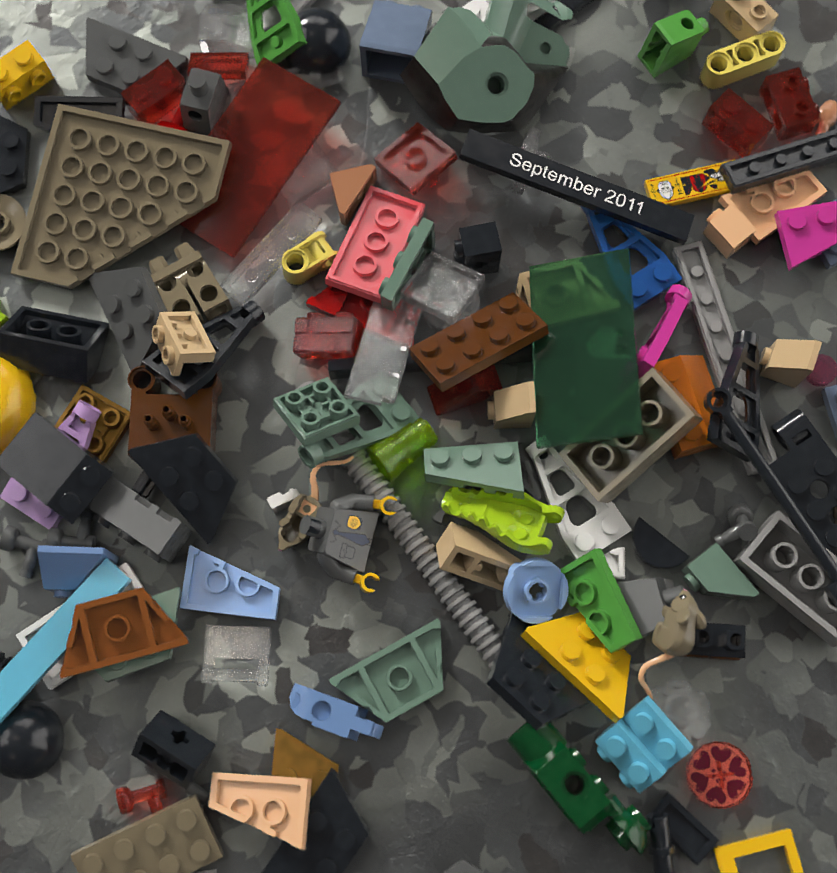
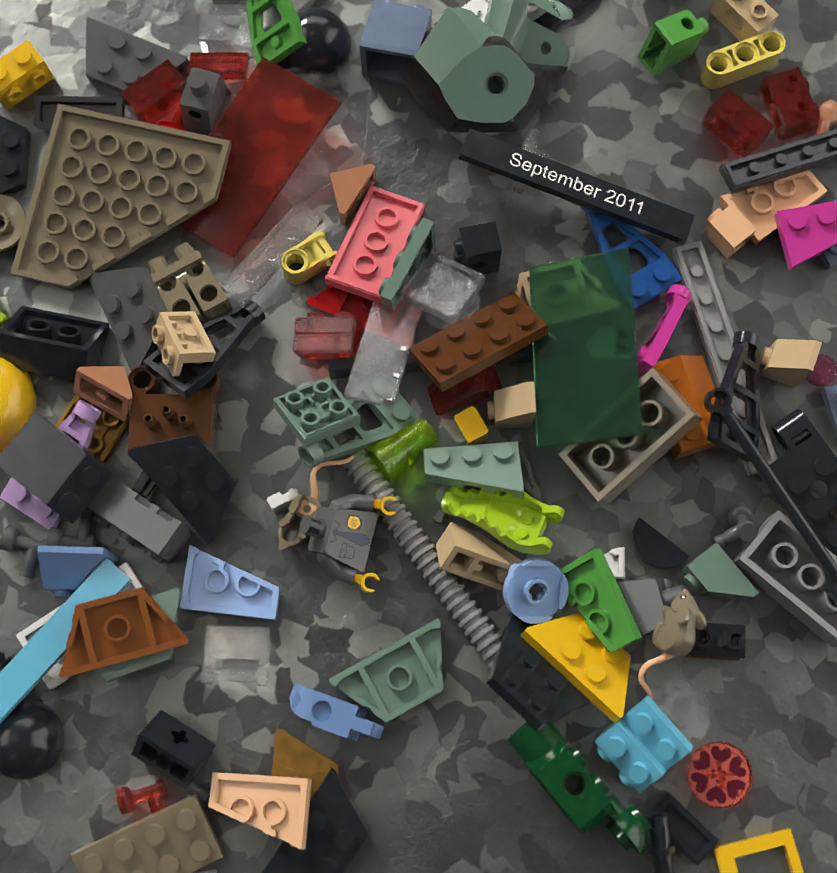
(105, 388): none -> nougat slope
(416, 159): clear red hinge -> none
(472, 426): none -> yellow slope
(597, 532): white plate -> none
(687, 185): tile -> none

